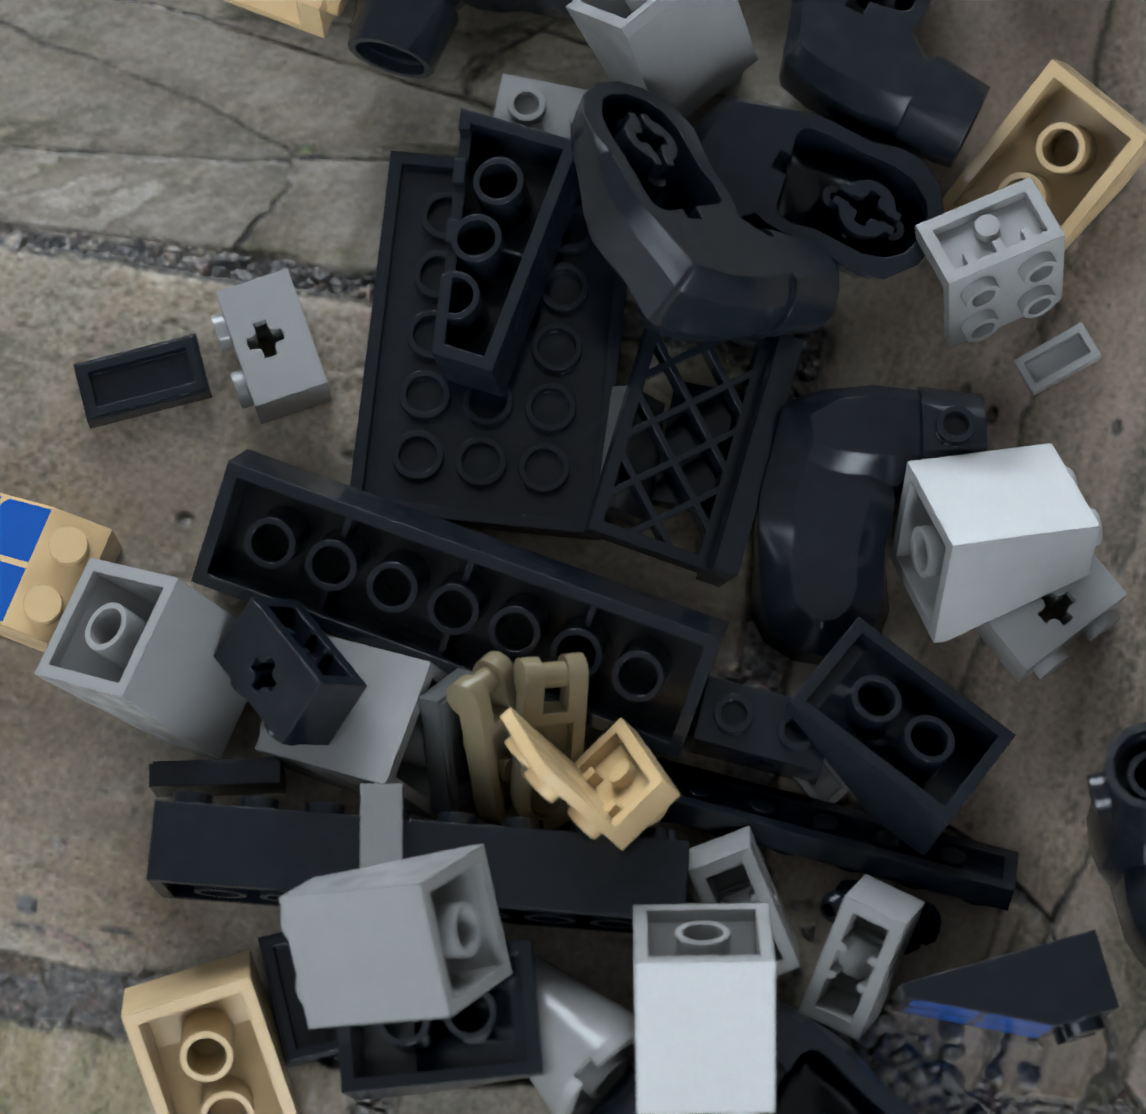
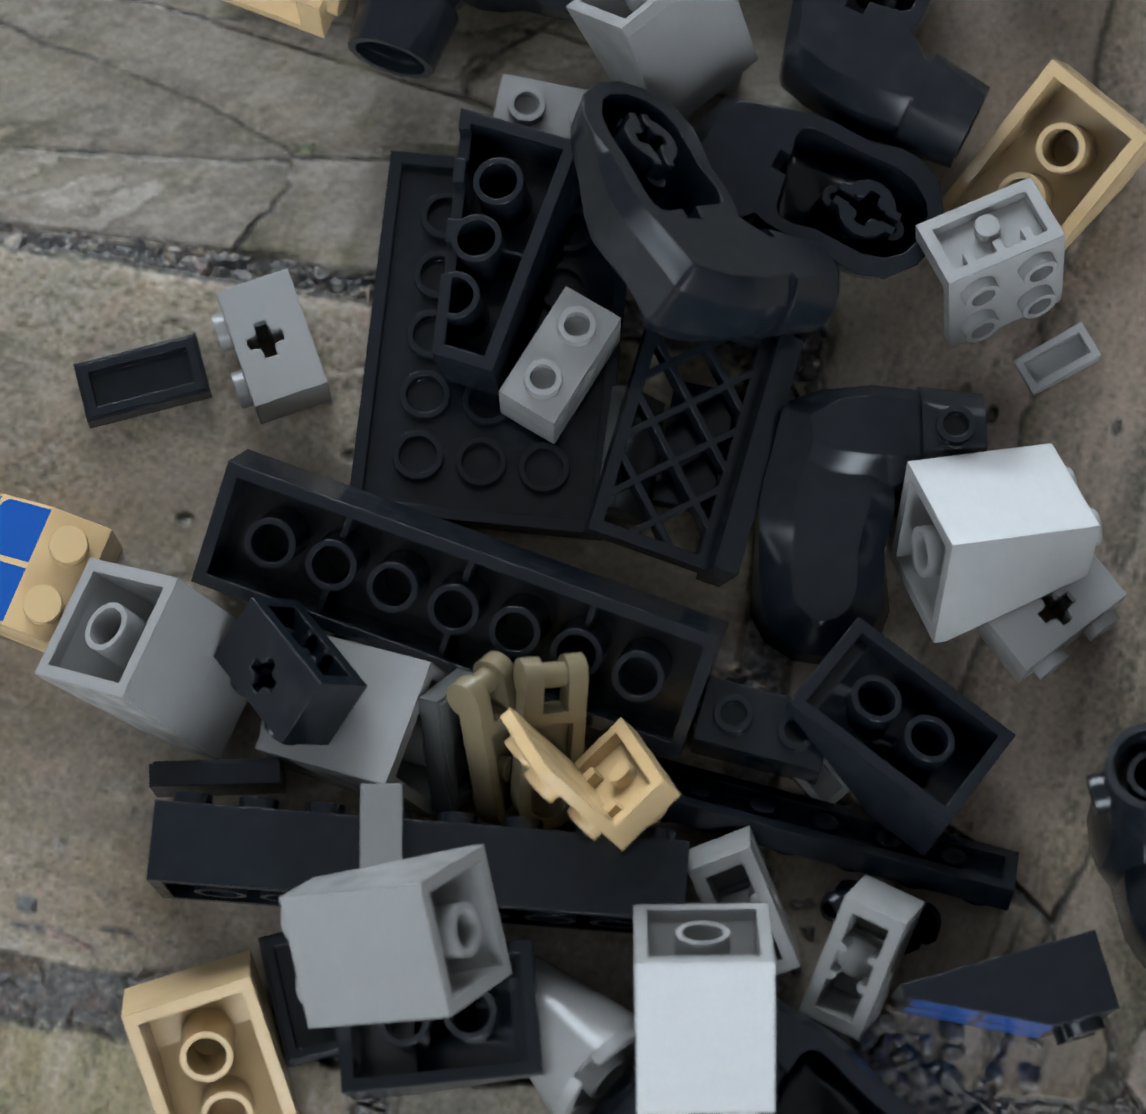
(560, 365): none -> light grey brick

